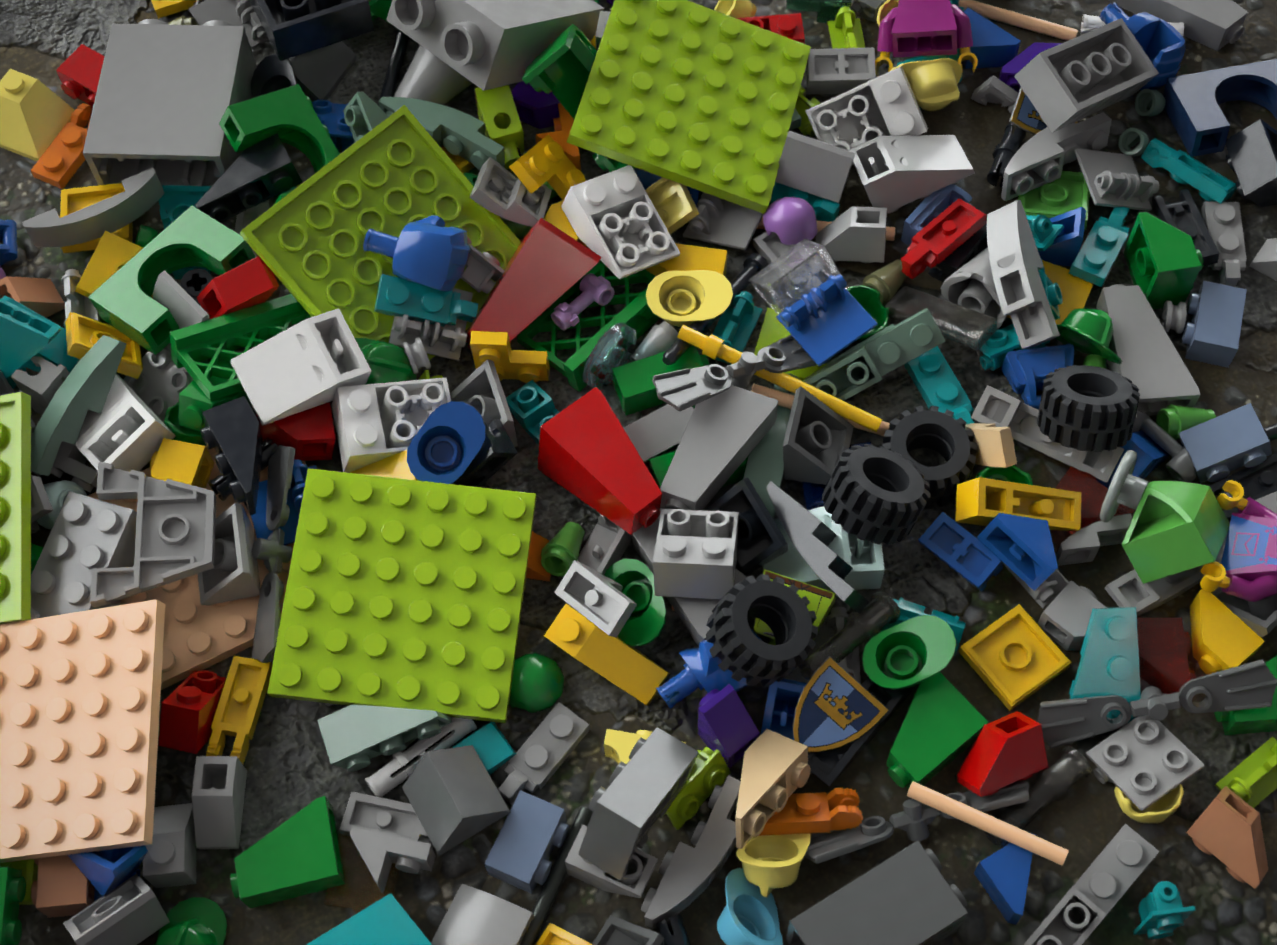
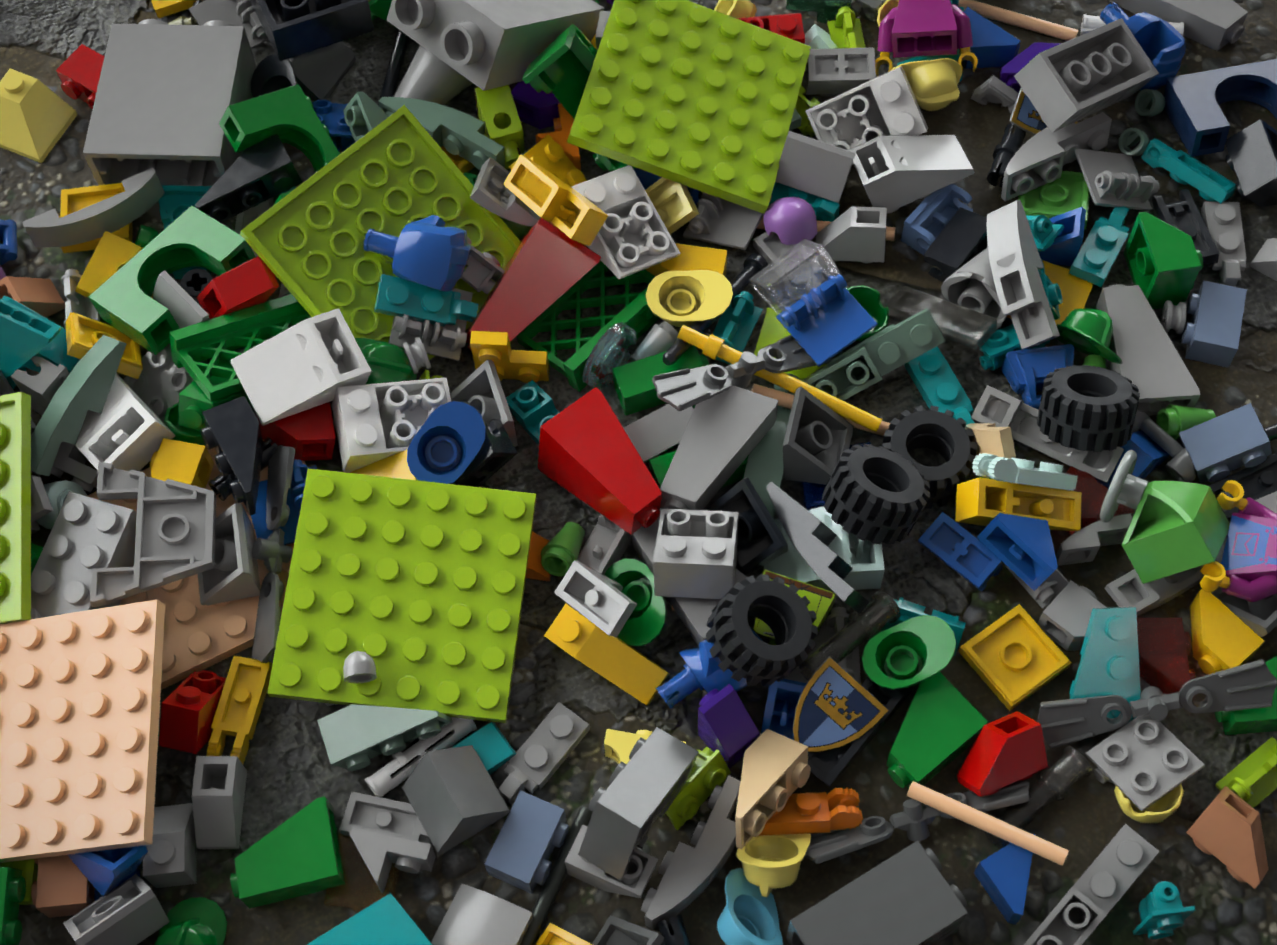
(66, 151): orange hinge -> none
(359, 668): none -> light grey hinge
(535, 683): green hair -> none
(555, 200): none -> yellow slope
(592, 289): lavender bar -> none
(819, 39): none -> light aqua piece
(886, 280): olive cone -> none
(942, 237): red hinge -> none
(1023, 472): none -> light aqua hinge

